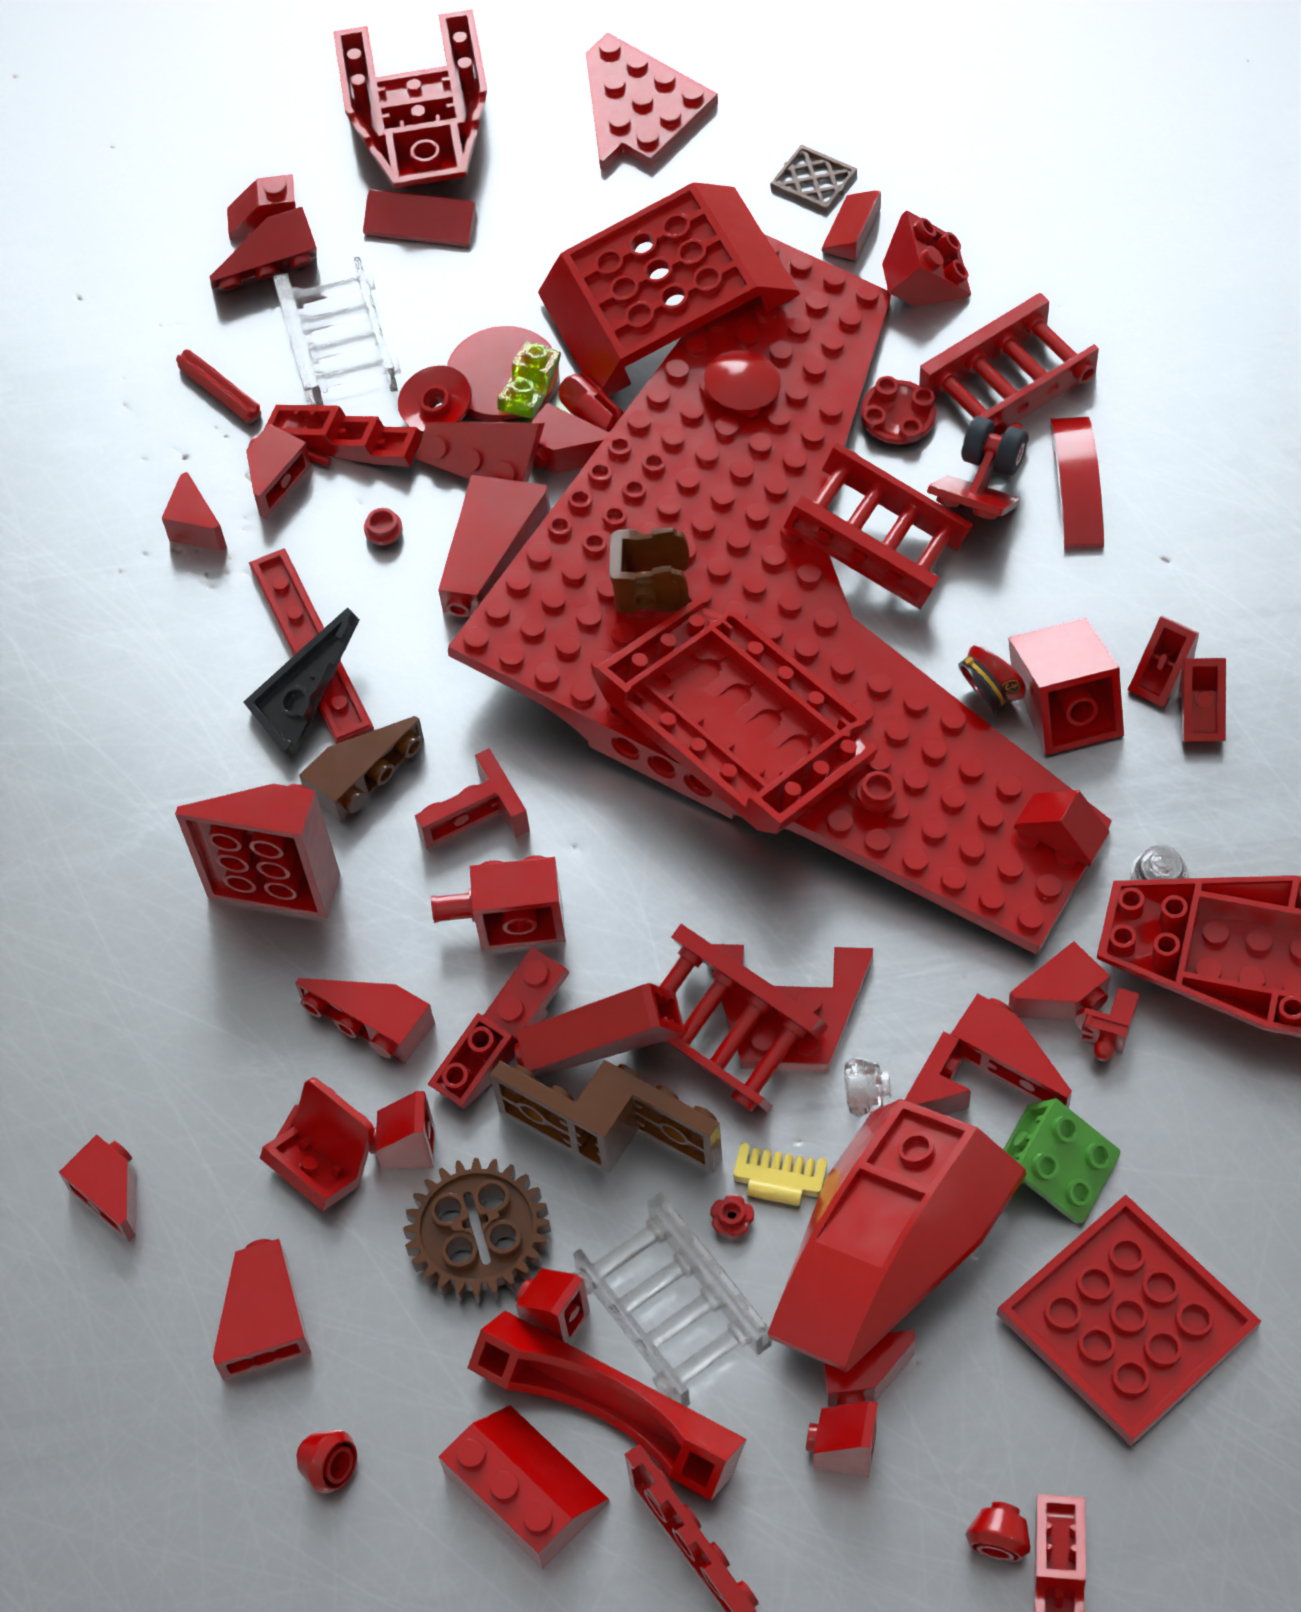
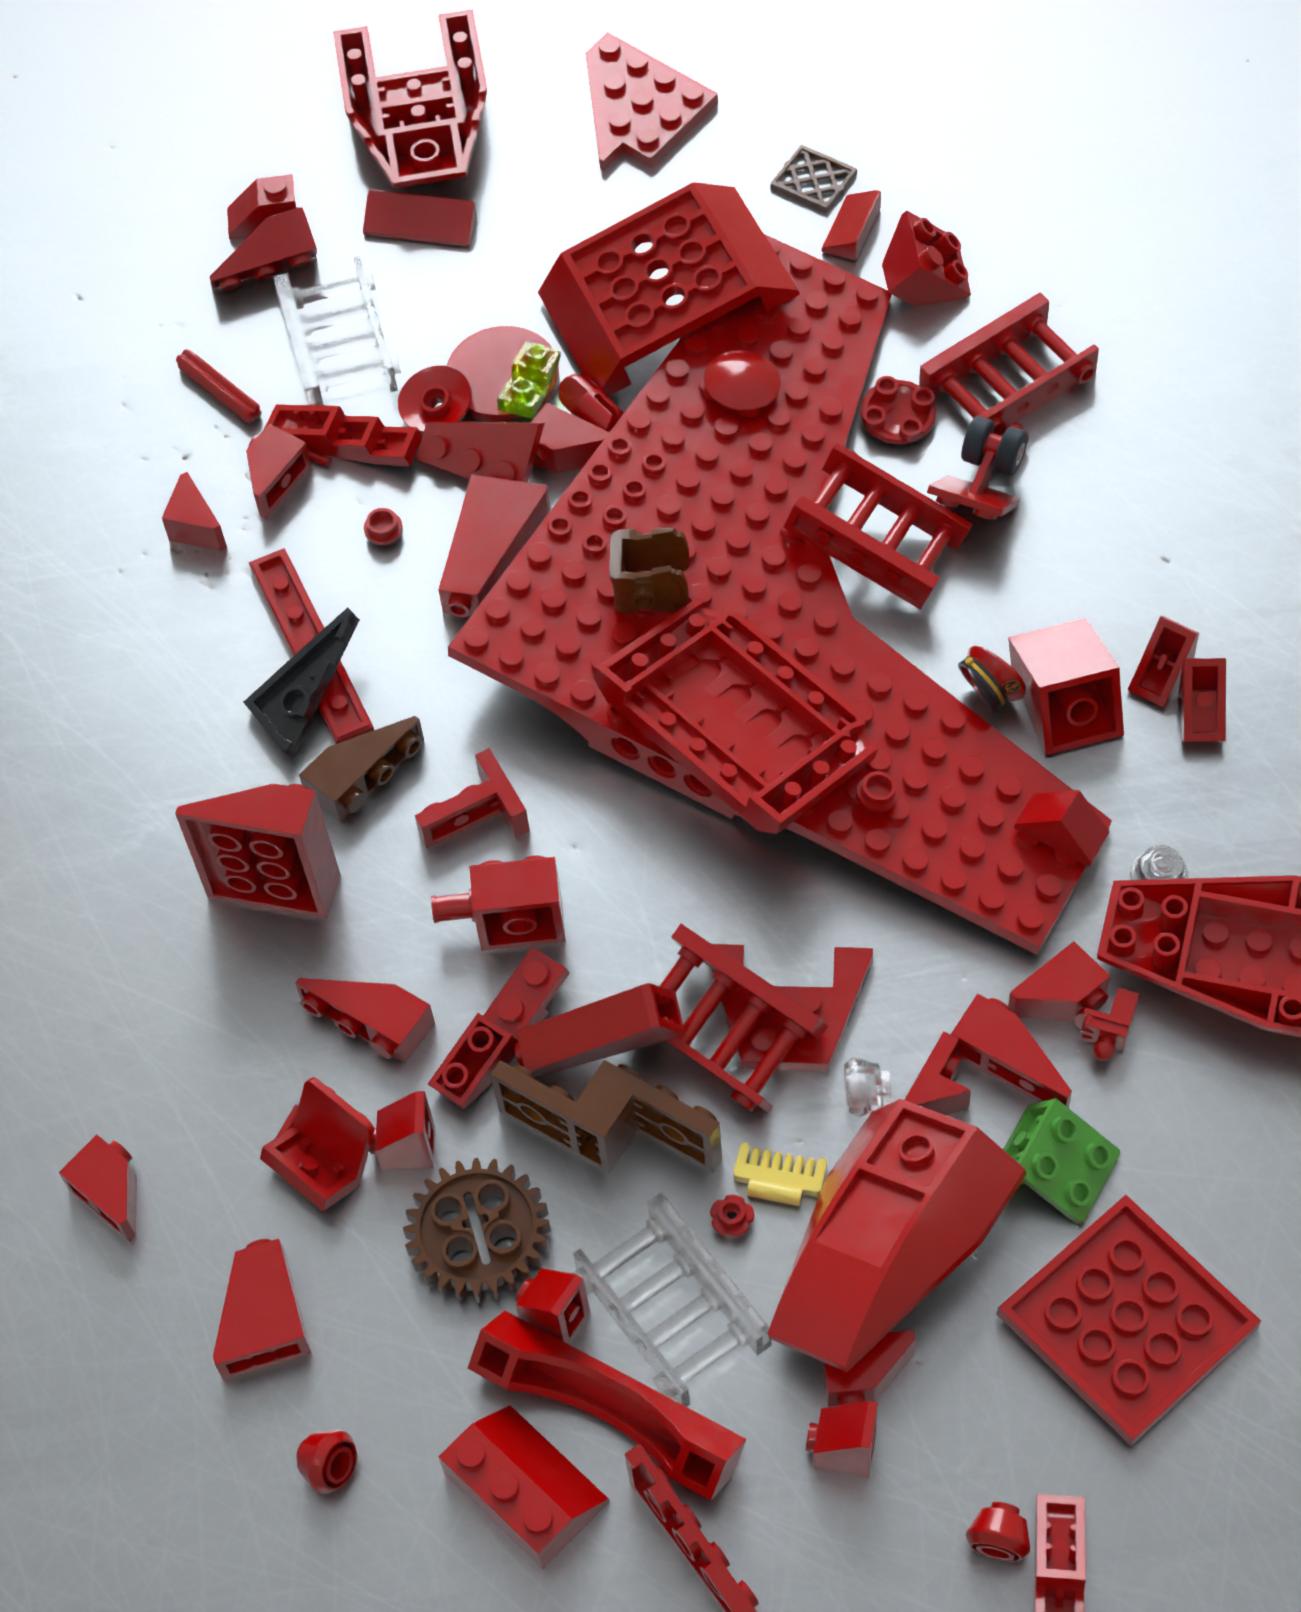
(1078, 482): red slope -> none

